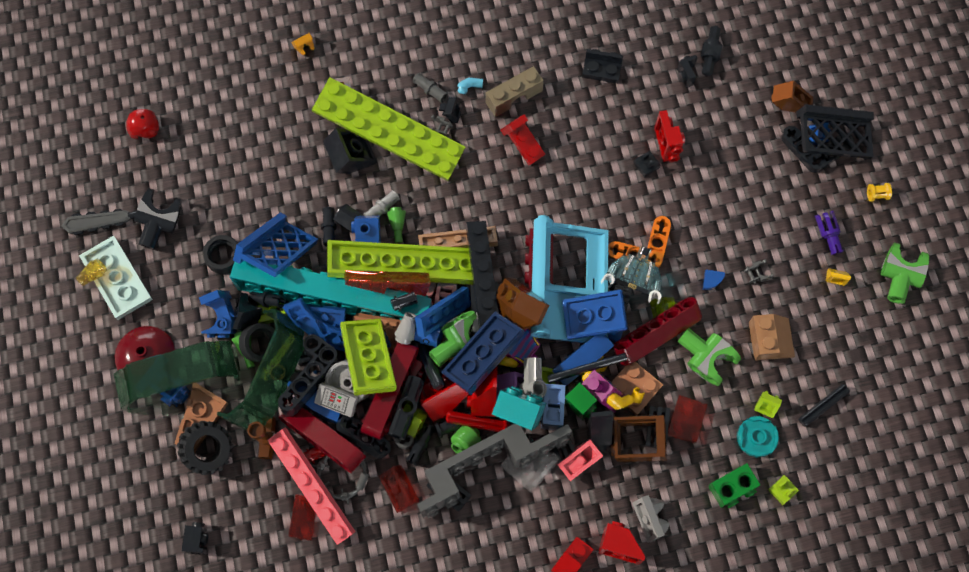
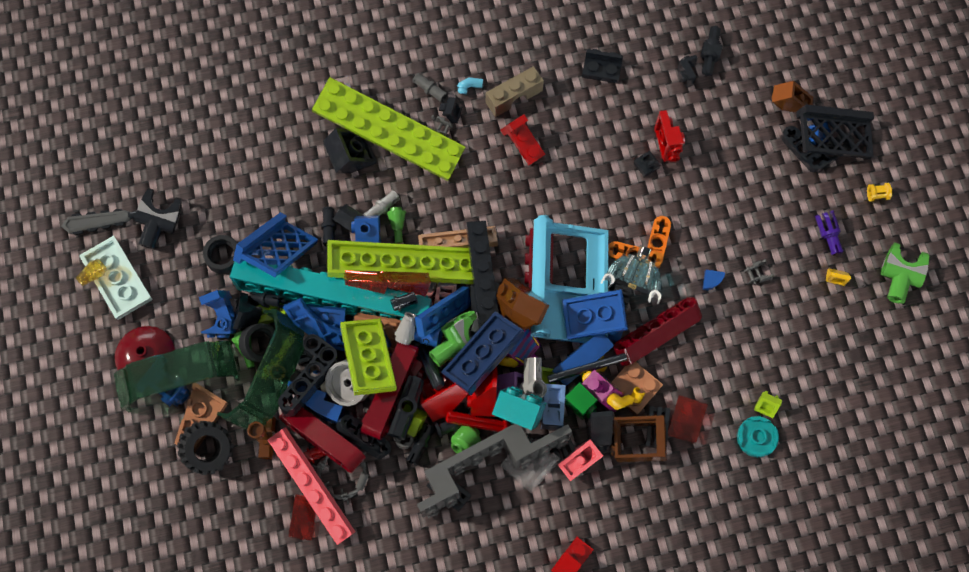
(141, 127): red helmet -> none
(195, 538): black brick -> none
(299, 43): light orange tile -> none
(336, 399): light grey tile -> none
(399, 488): clear red slope -> none
(620, 544): red slope -> none
(646, 511): light grey tile -> none
(665, 303): clear neon green slope -> none
(706, 353): bright green connector -> none
(732, 482): green brick -> none
(771, 337): medium nougat slope -> none
(783, 490): lime tile -> none
(824, 405): black axle -> none

